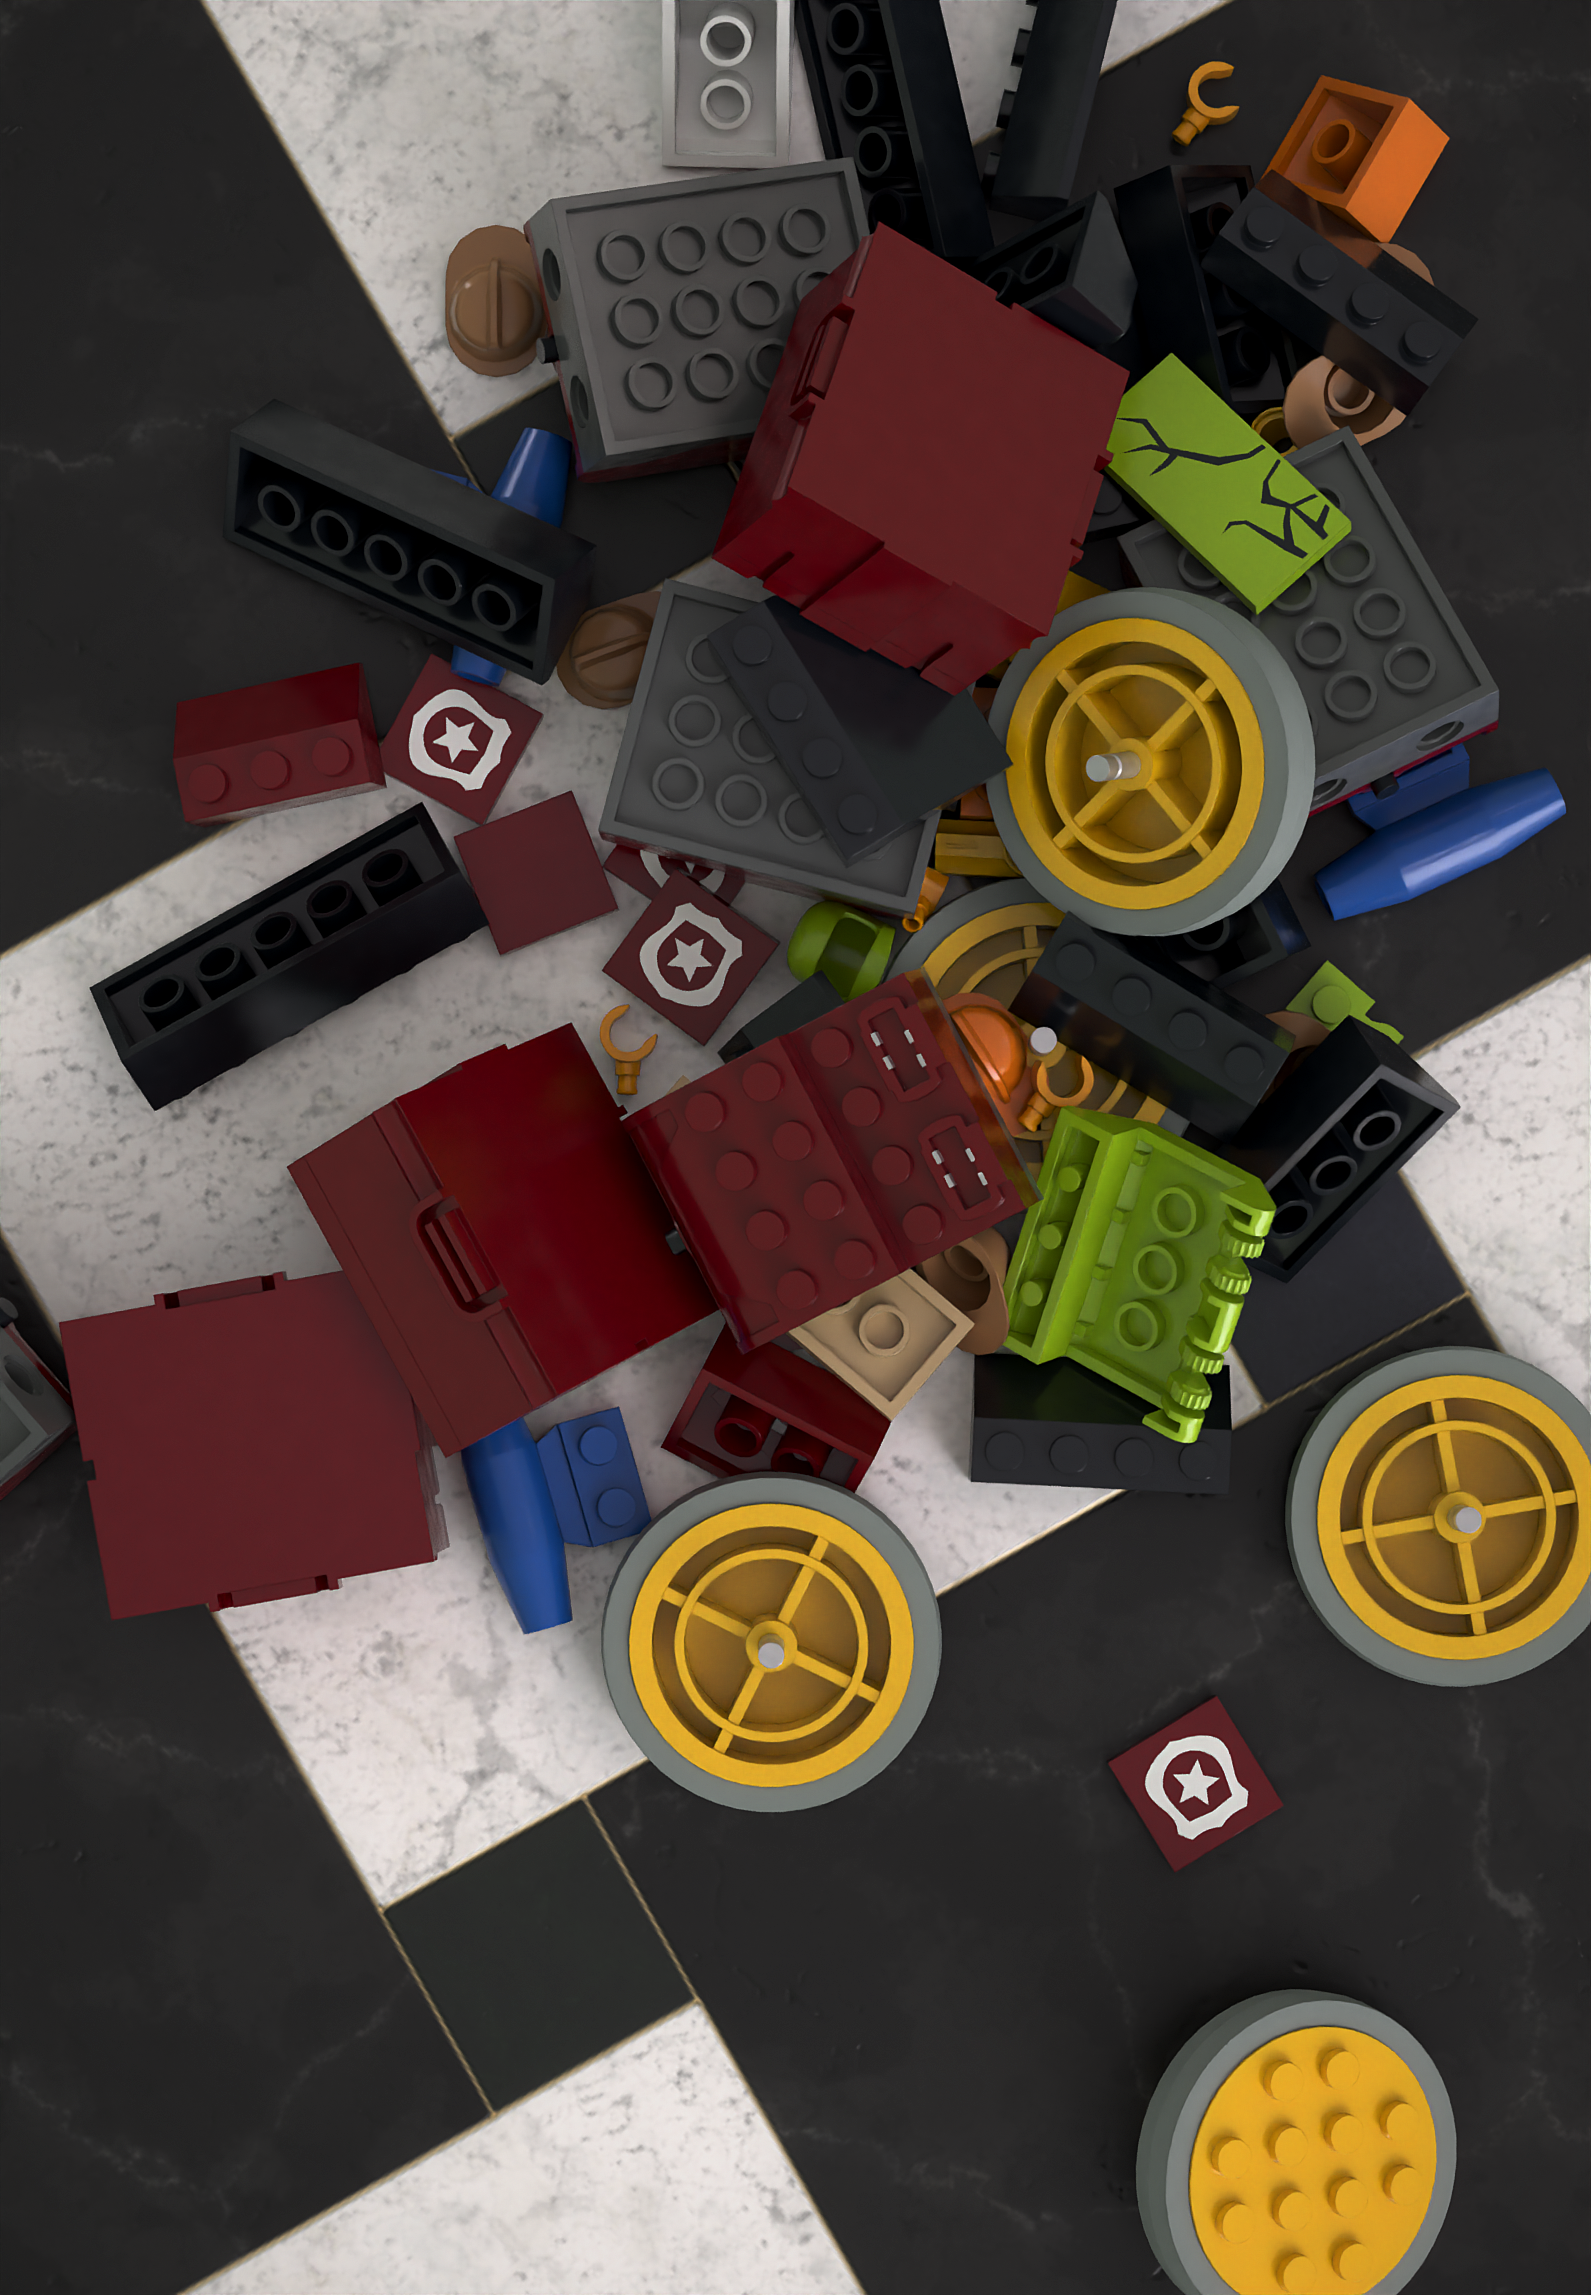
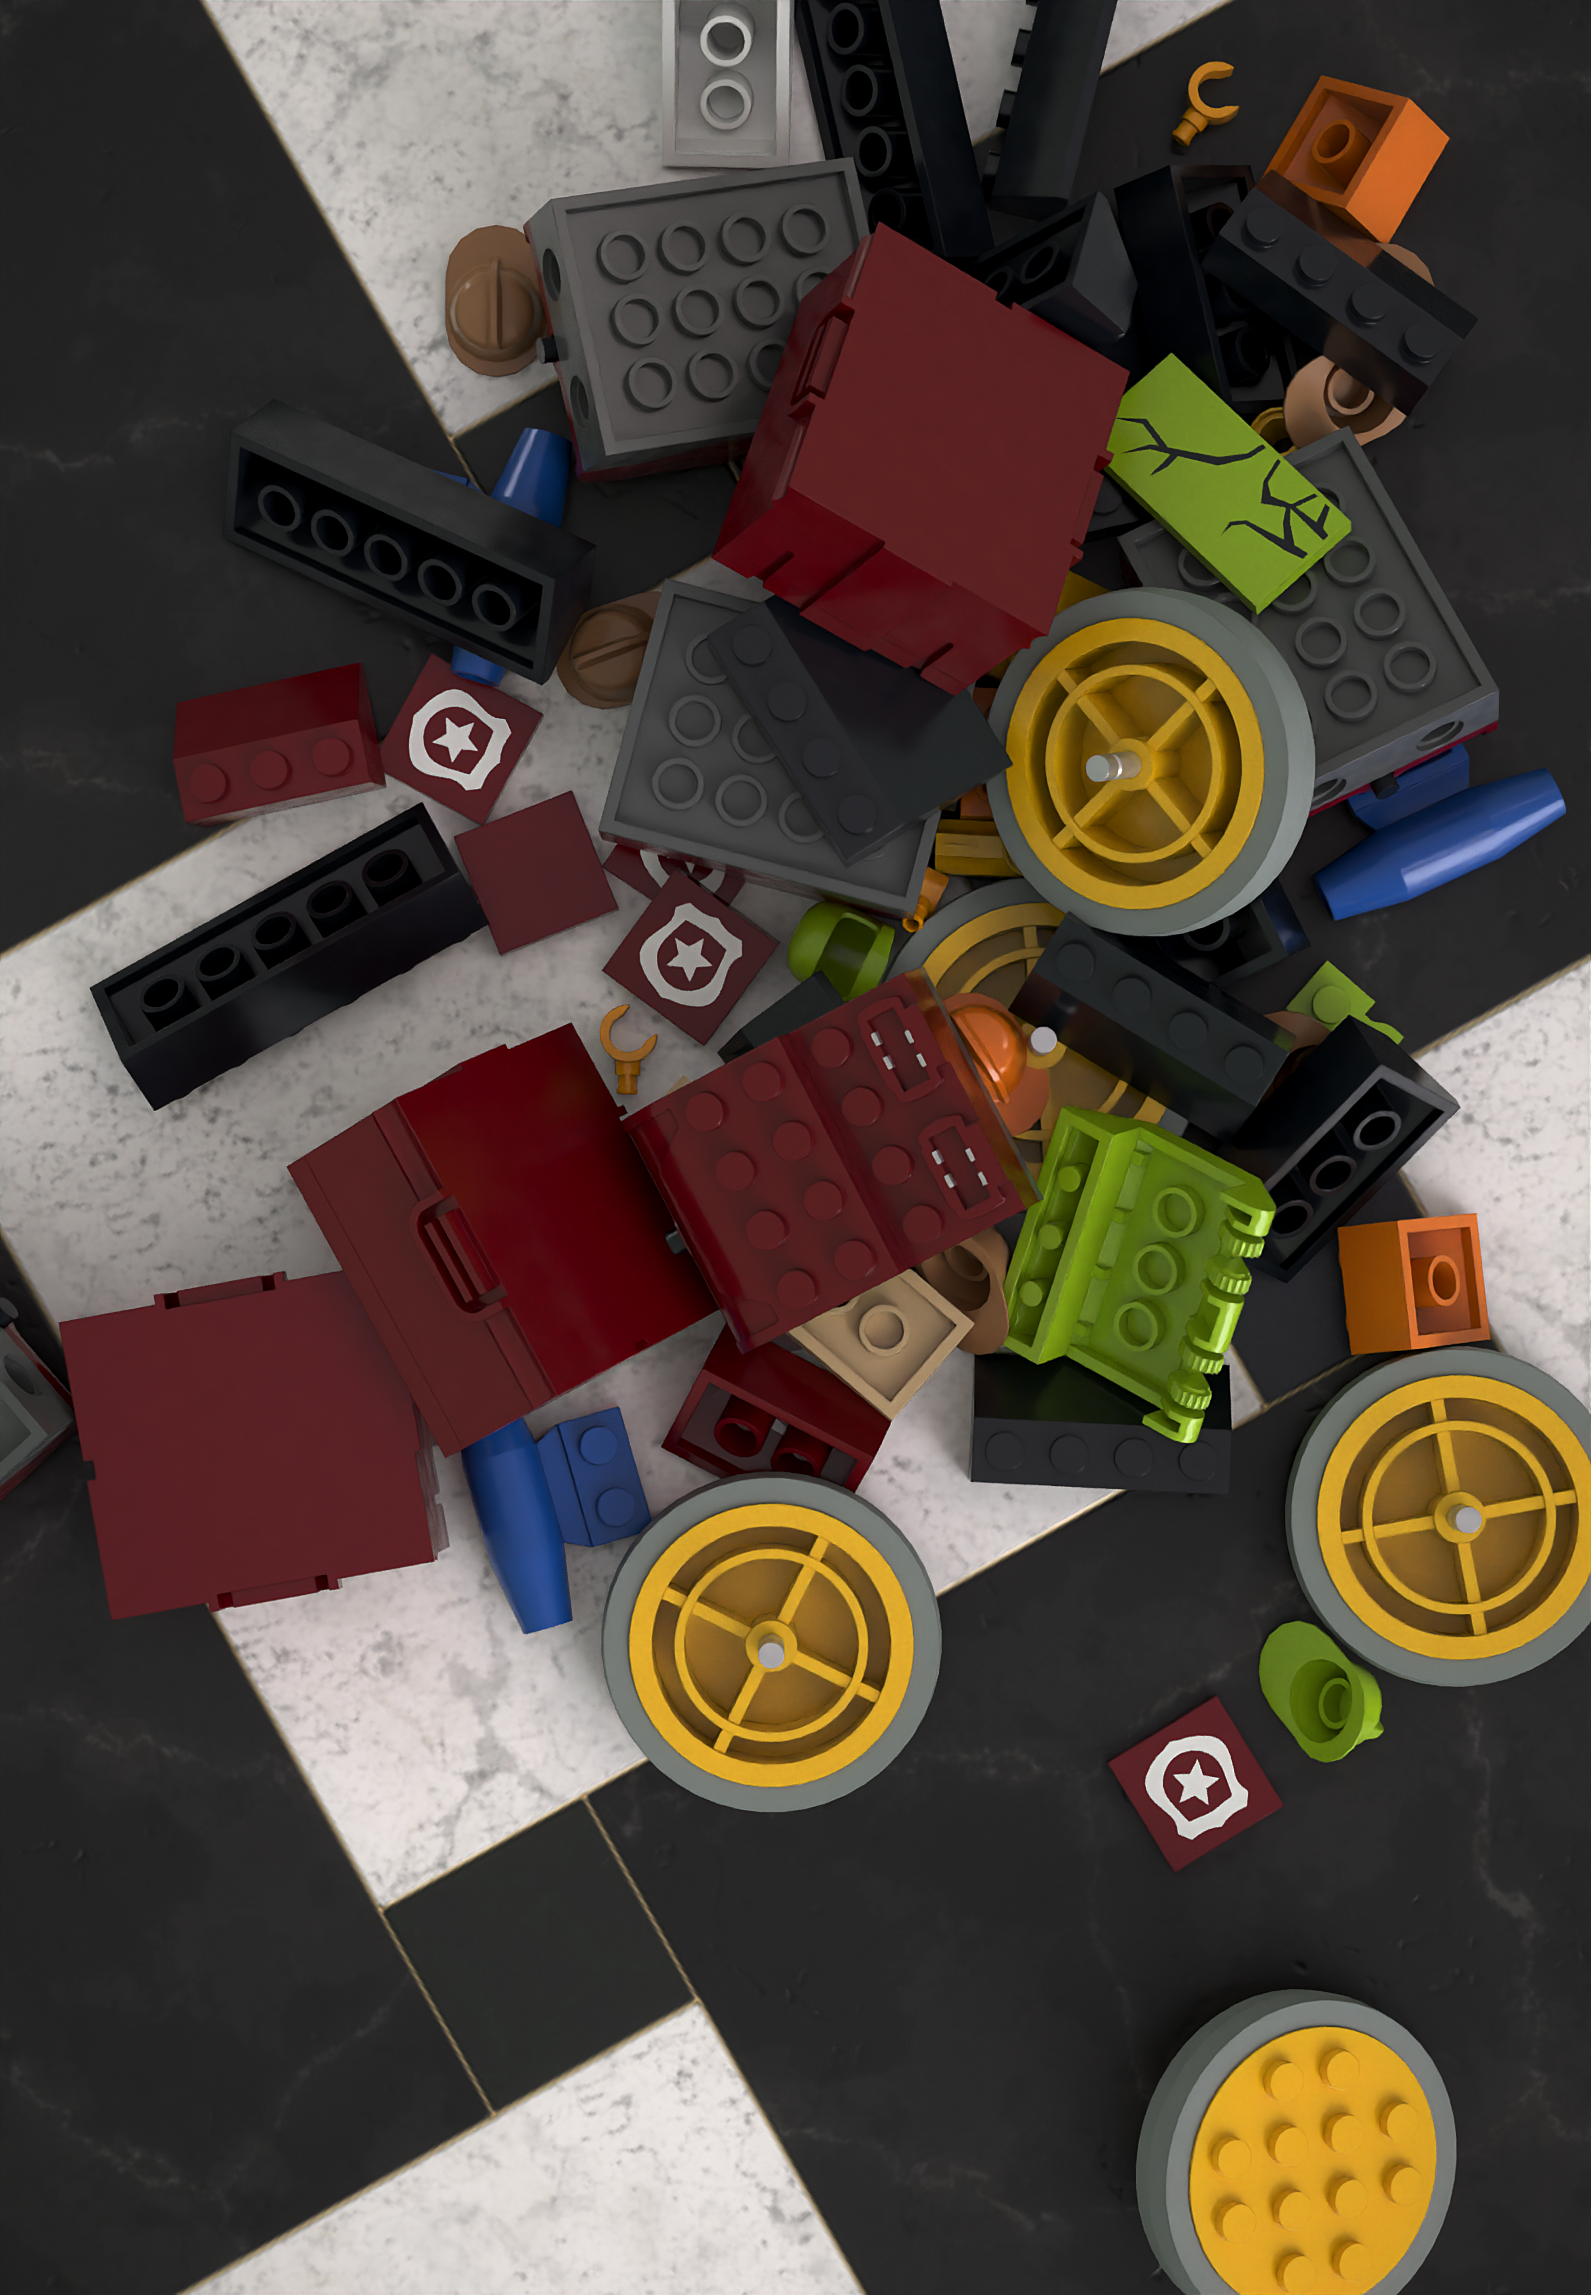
(1044, 1101): light orange piece -> none
(1318, 1691): none -> lime piece
(1413, 1283): none -> orange slope

